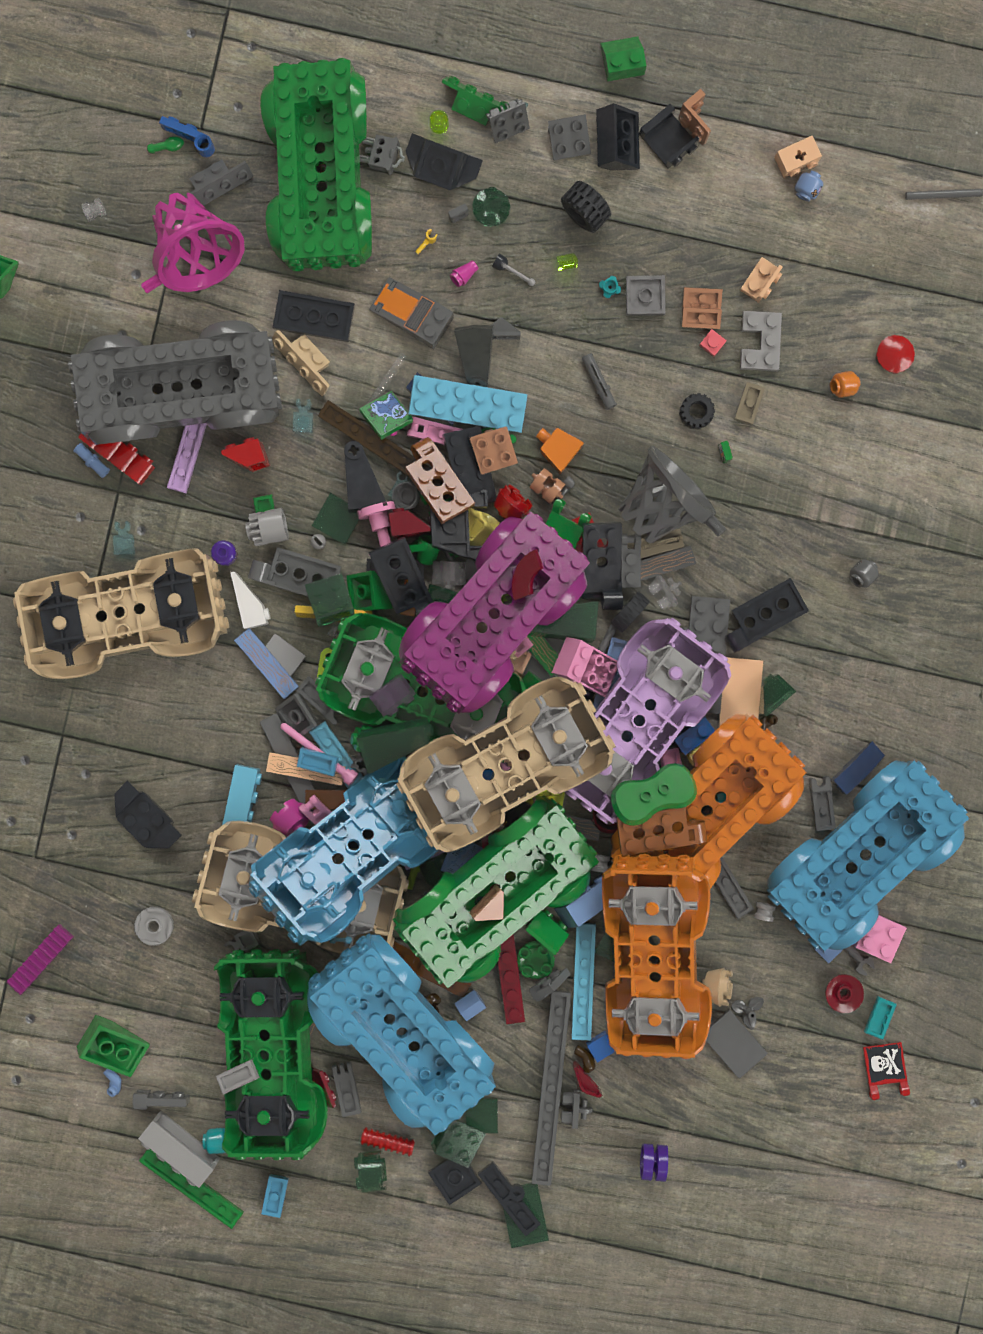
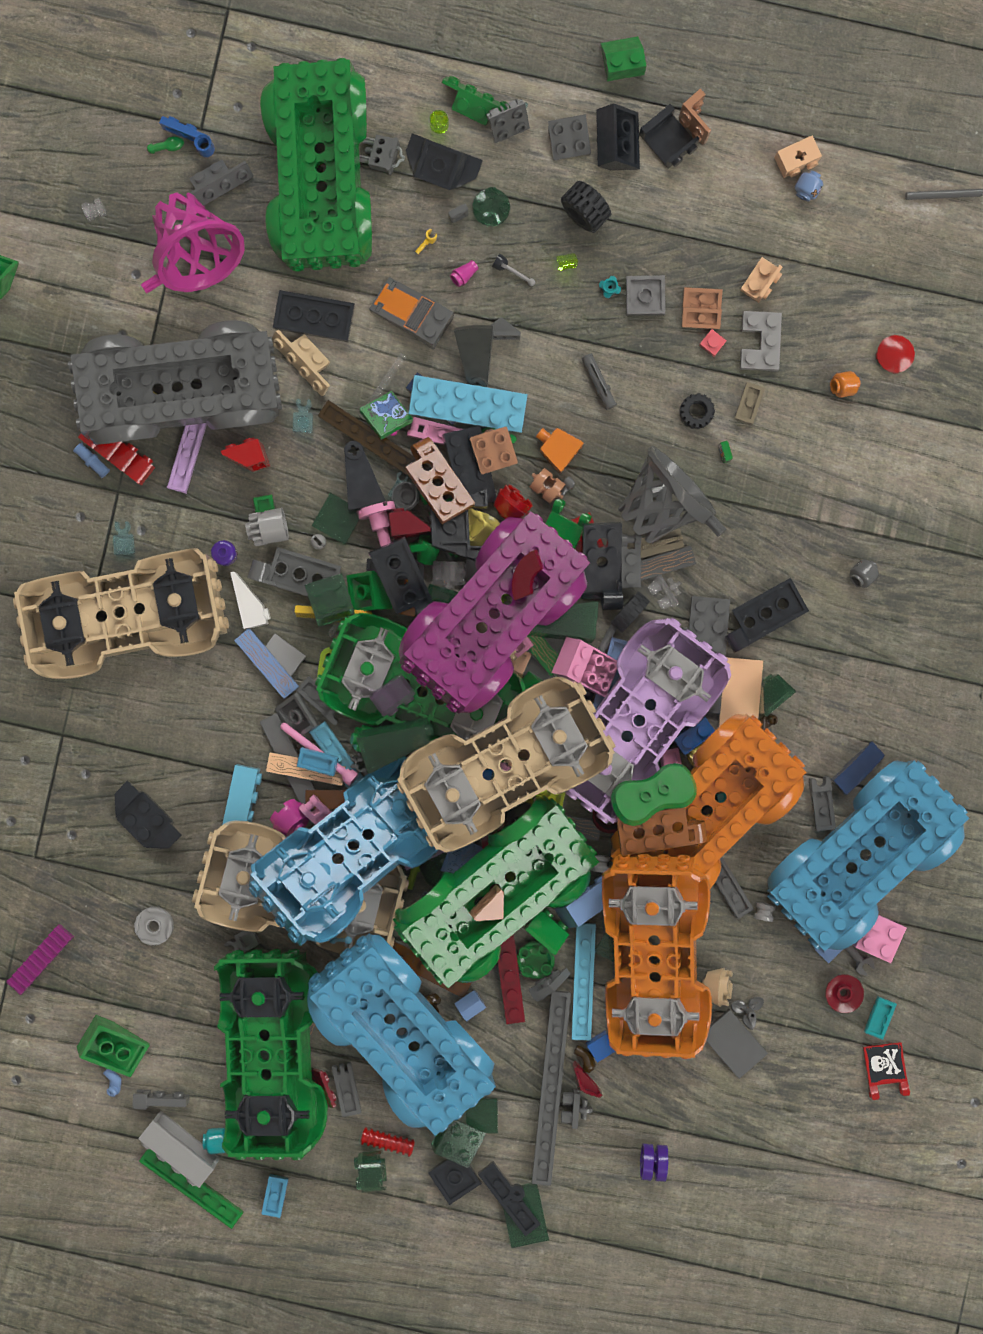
(237, 1076): light grey tile -> none

